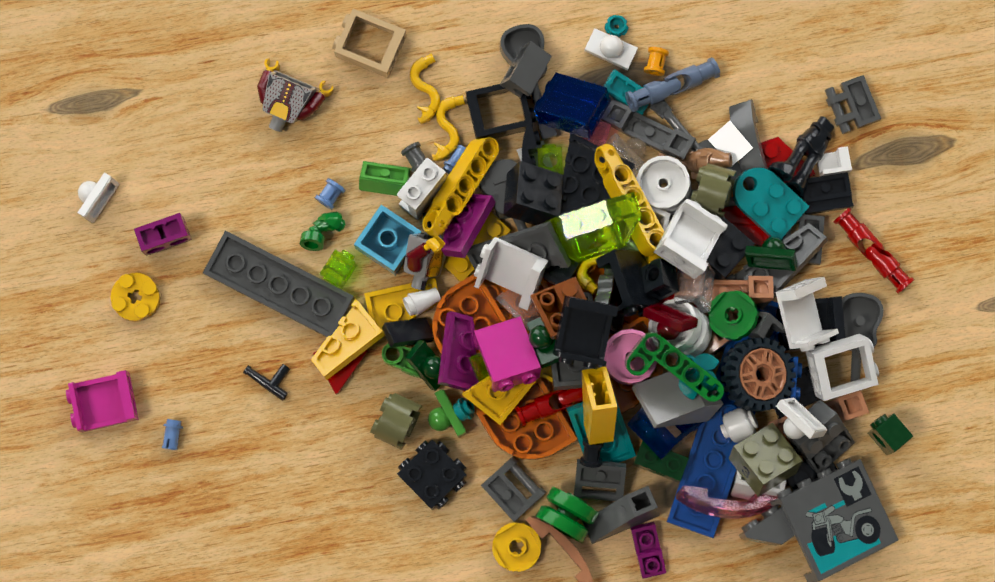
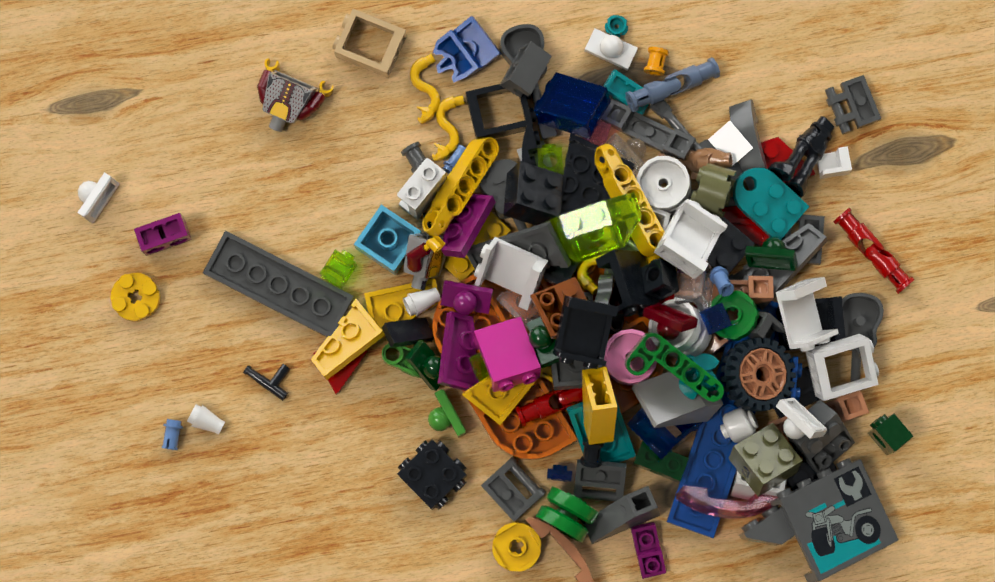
(102, 402): dark pink panel -> none
(205, 419): none -> white cone
(313, 238): green arm -> none
(330, 194): medium blue bush -> none
(383, 178): bright green slope -> none
(396, 421): olive brick -> none
(464, 409): teal plate -> none
(465, 50): none -> plate
(466, 297): none -> magenta tile
(559, 473): none -> clear blue plate
(715, 318): none -> clear blue plate
(720, 278): none -> medium blue pin
(828, 193): black plate -> none

